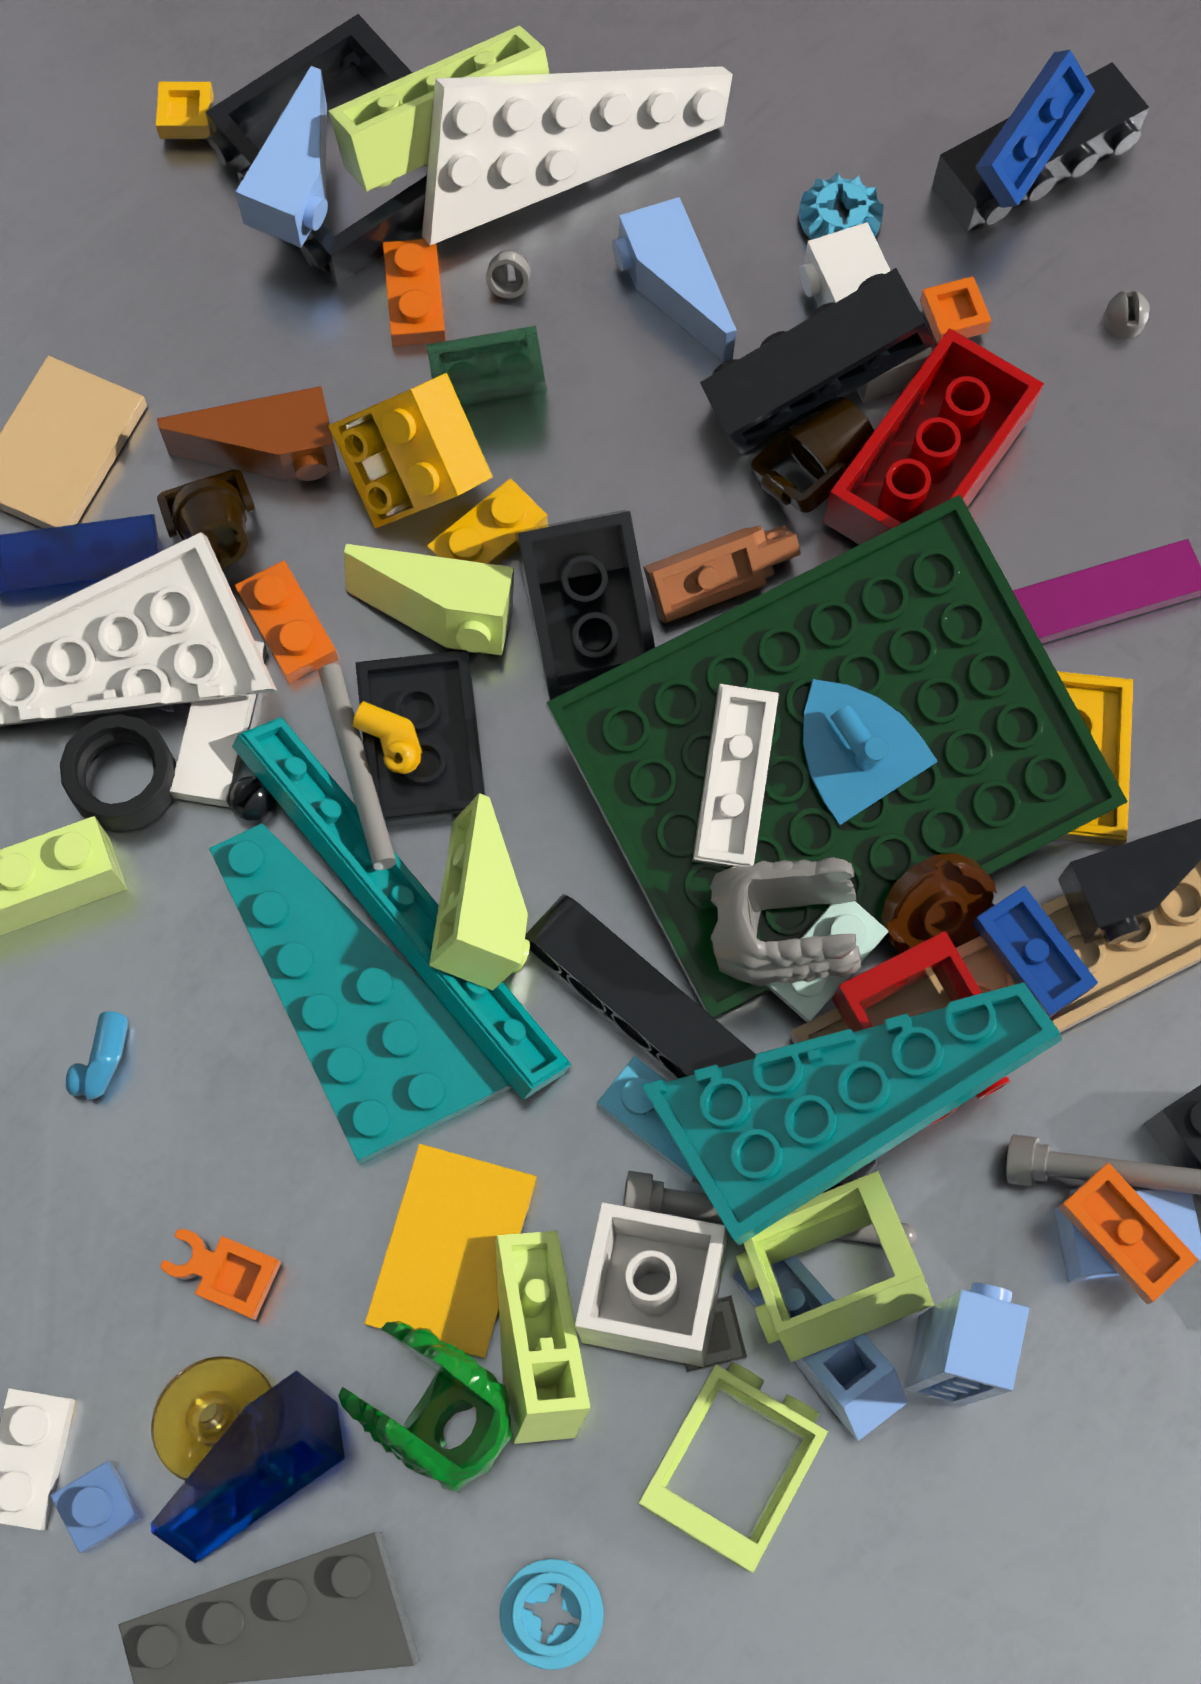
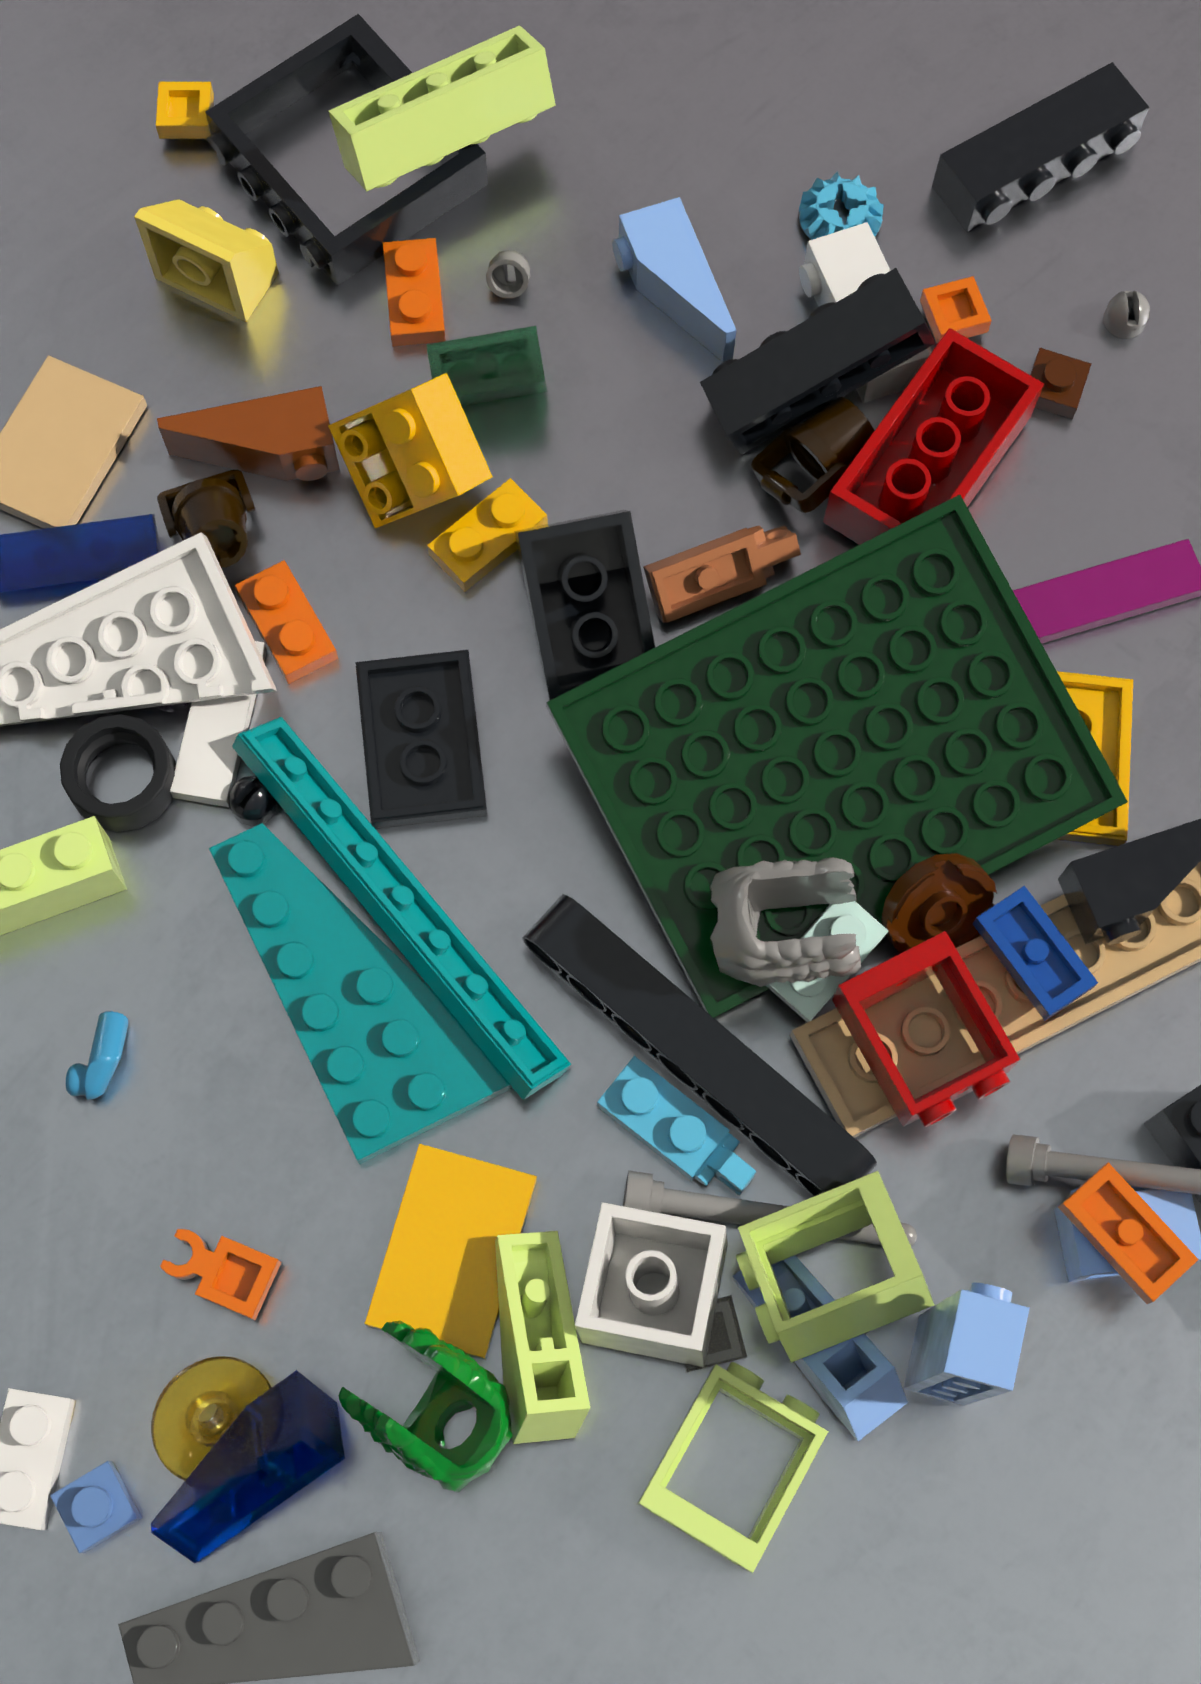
(207, 256): none -> light yellow slope
(287, 179): light blue slope -> none
(357, 767): light grey bar -> none
(396, 736): yellow arm -> none
(441, 597): yellowish green slope -> none
(480, 903): yellowish green slope -> none
(523, 1628): medium azure gear -> none
(536, 135): white wing -> none
(735, 776): white tile -> none
(822, 1108): teal wing -> none
(858, 748): dark azure shield -> none
(1035, 129): blue plate -> none
(1062, 380): none -> reddish brown plate

